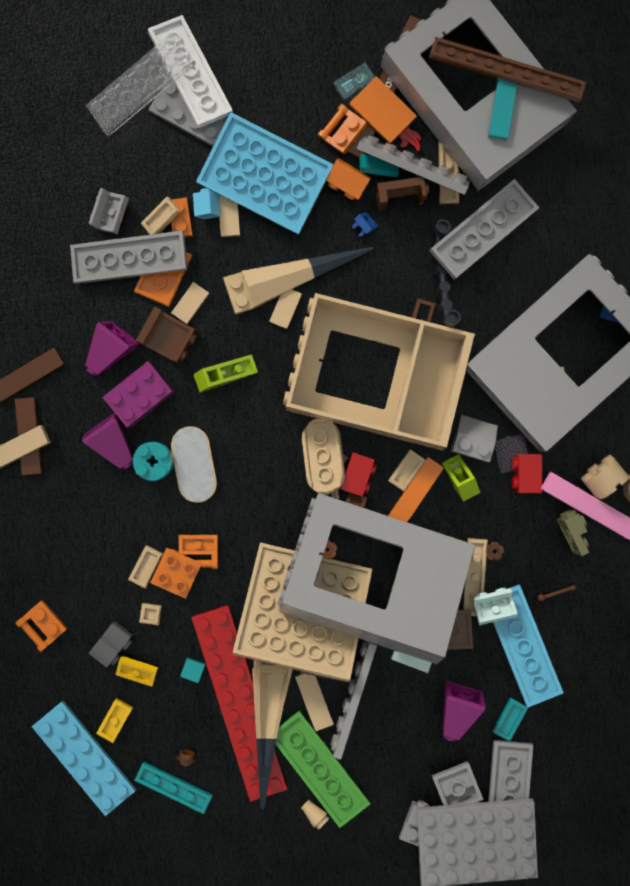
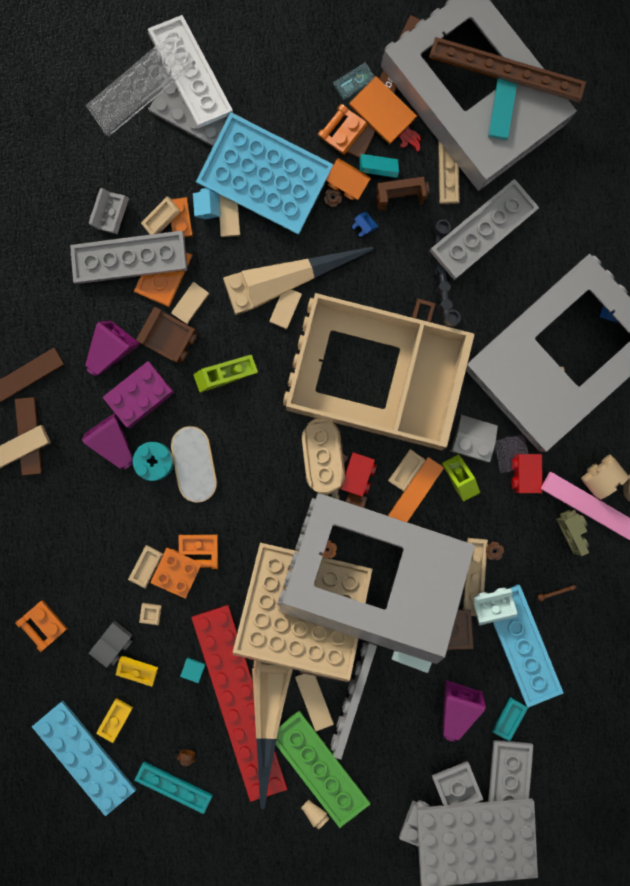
(332, 202): none -> reddish brown plate
(420, 167): light grey plate -> none

